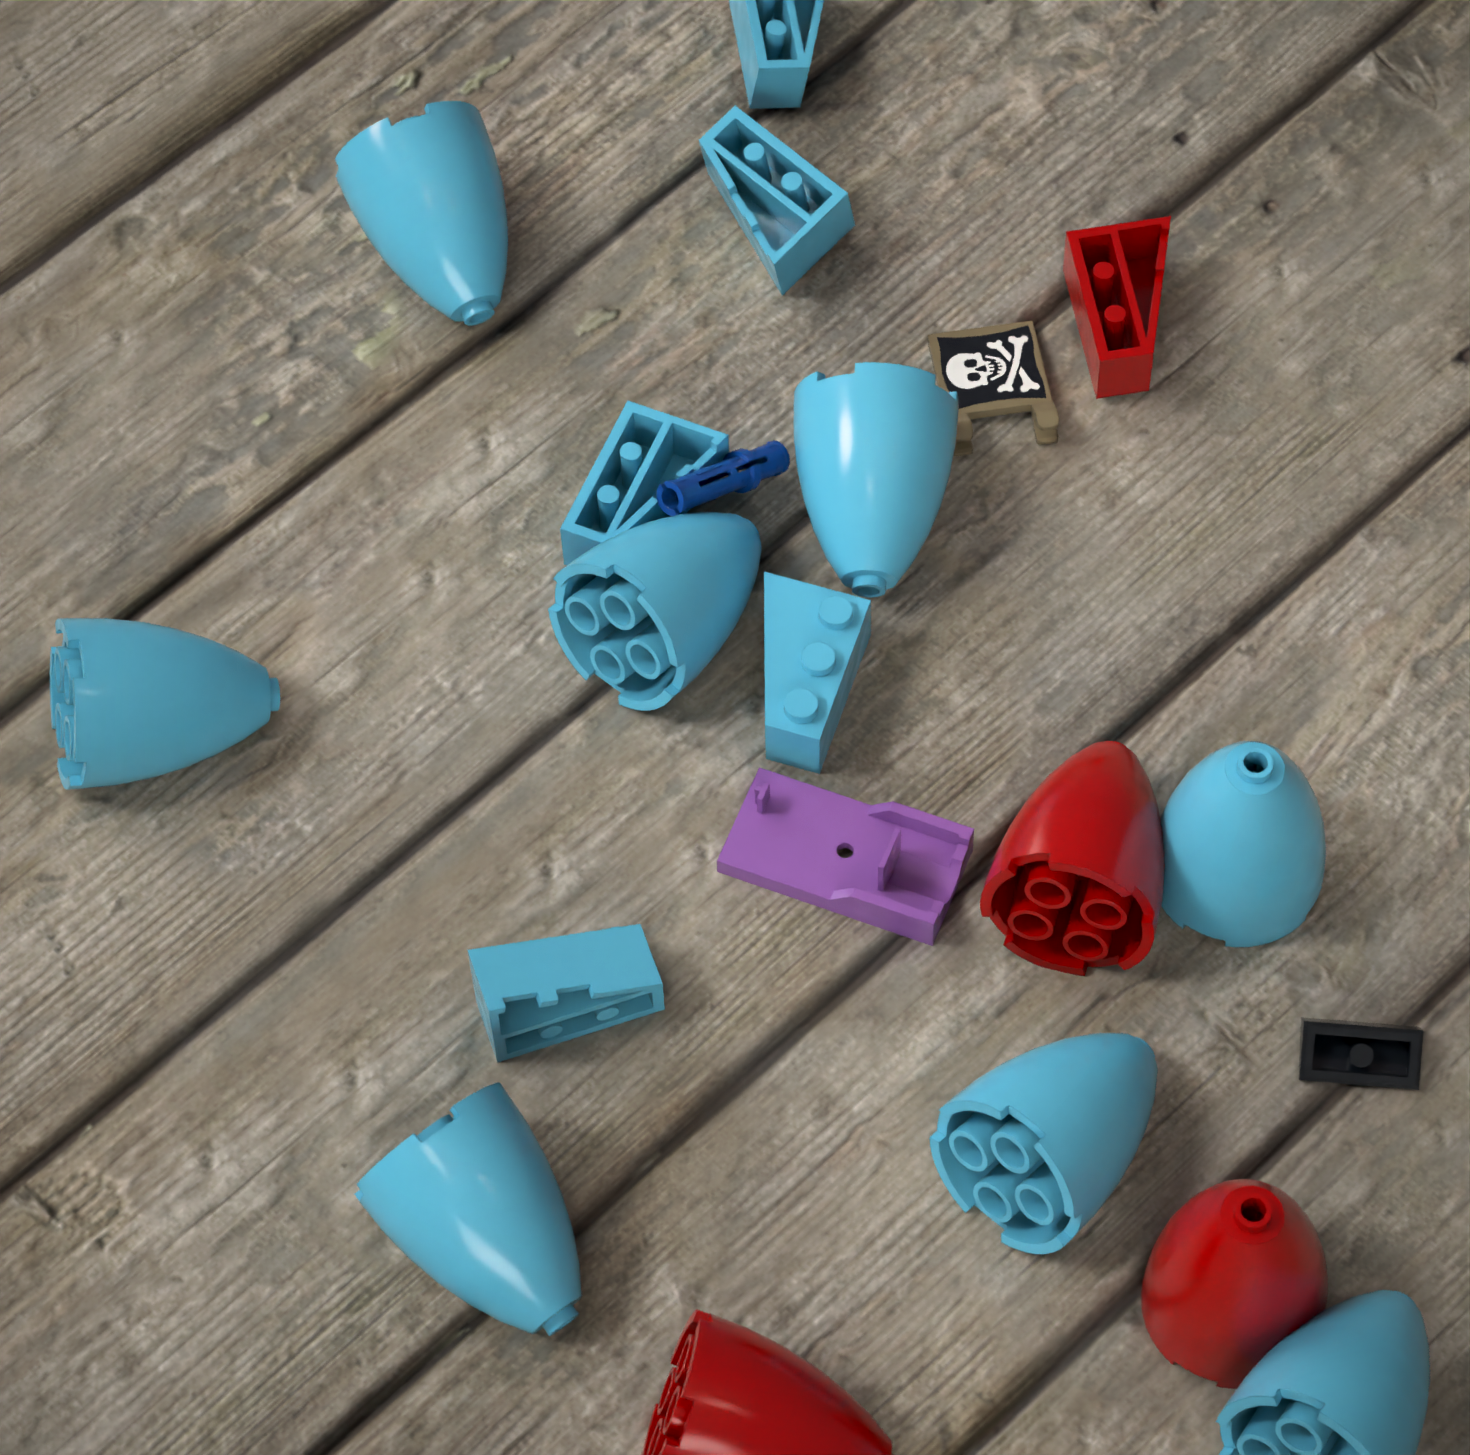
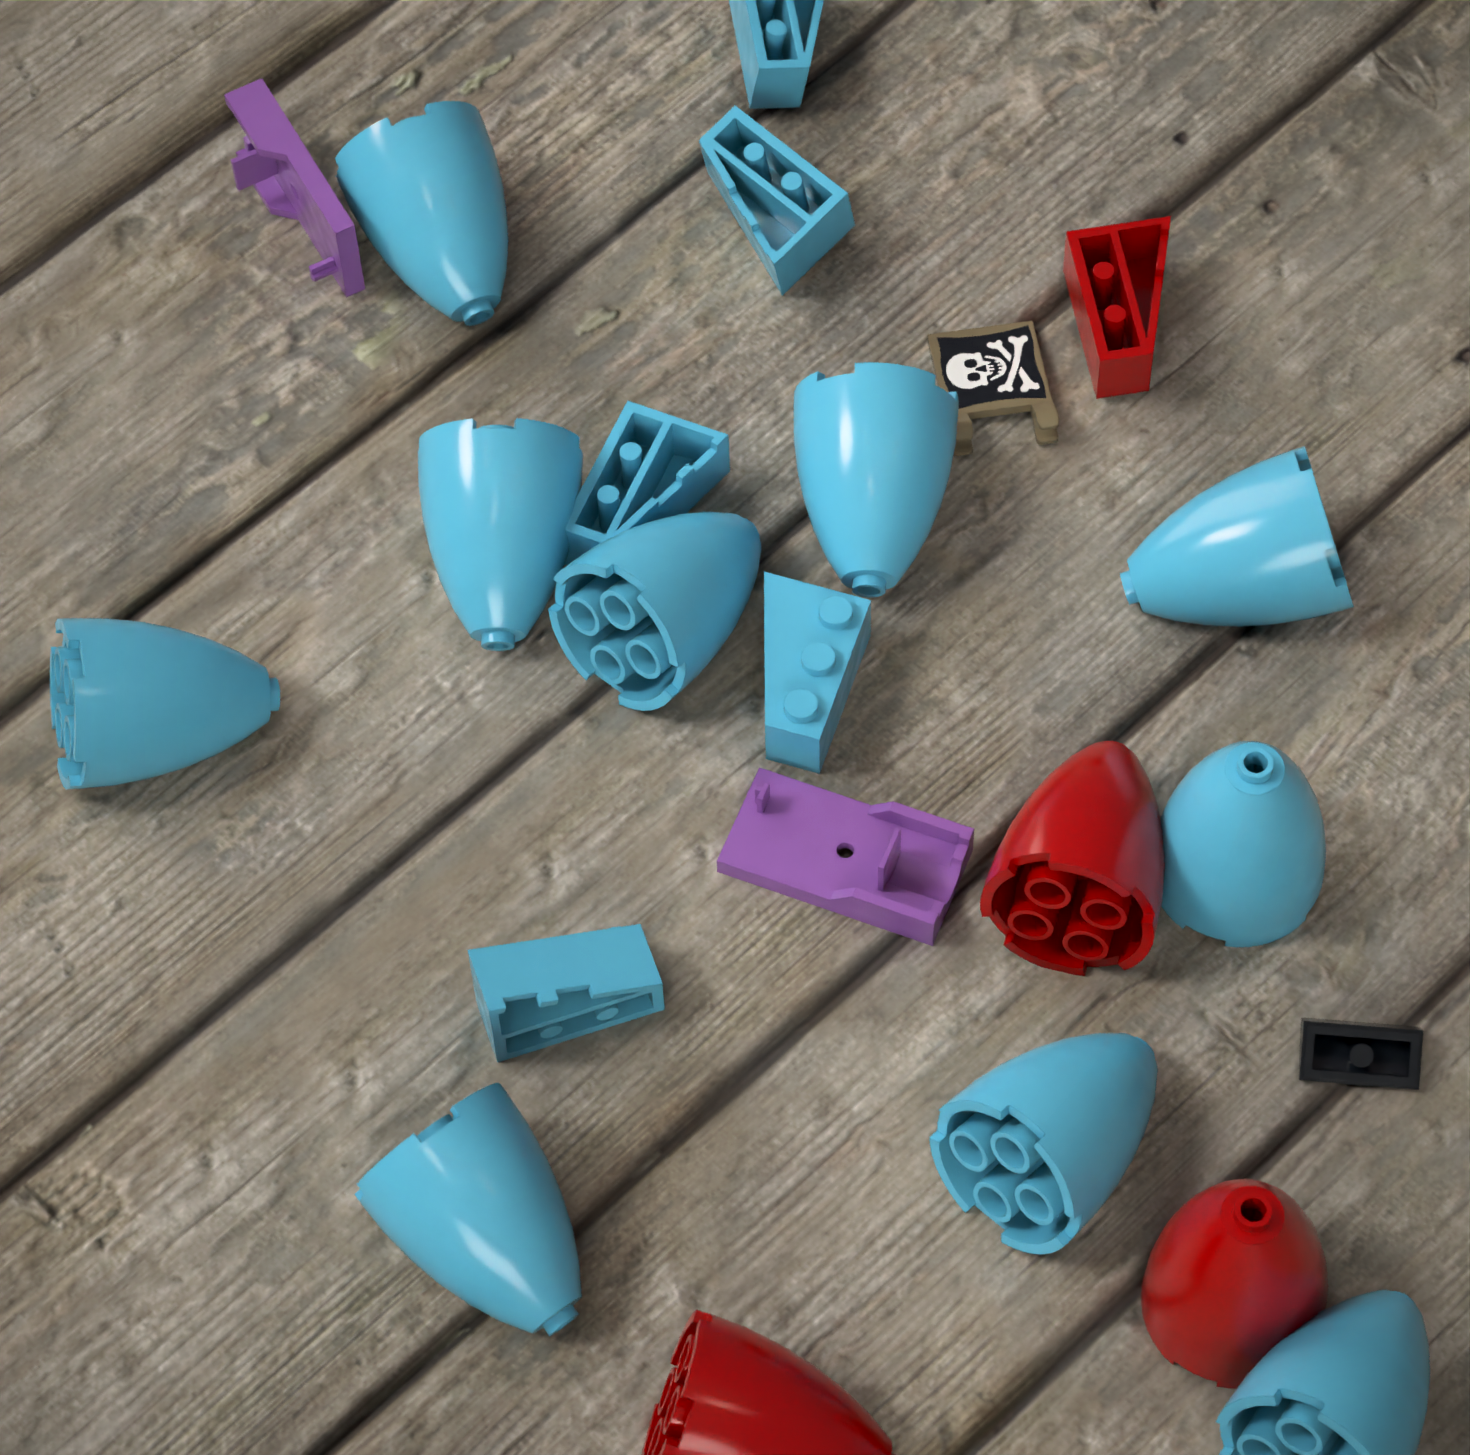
(293, 184): none -> medium lavender piece
(498, 519): none -> medium azure cylinder
(760, 463): blue pin -> none
(1243, 552): none -> medium azure cylinder

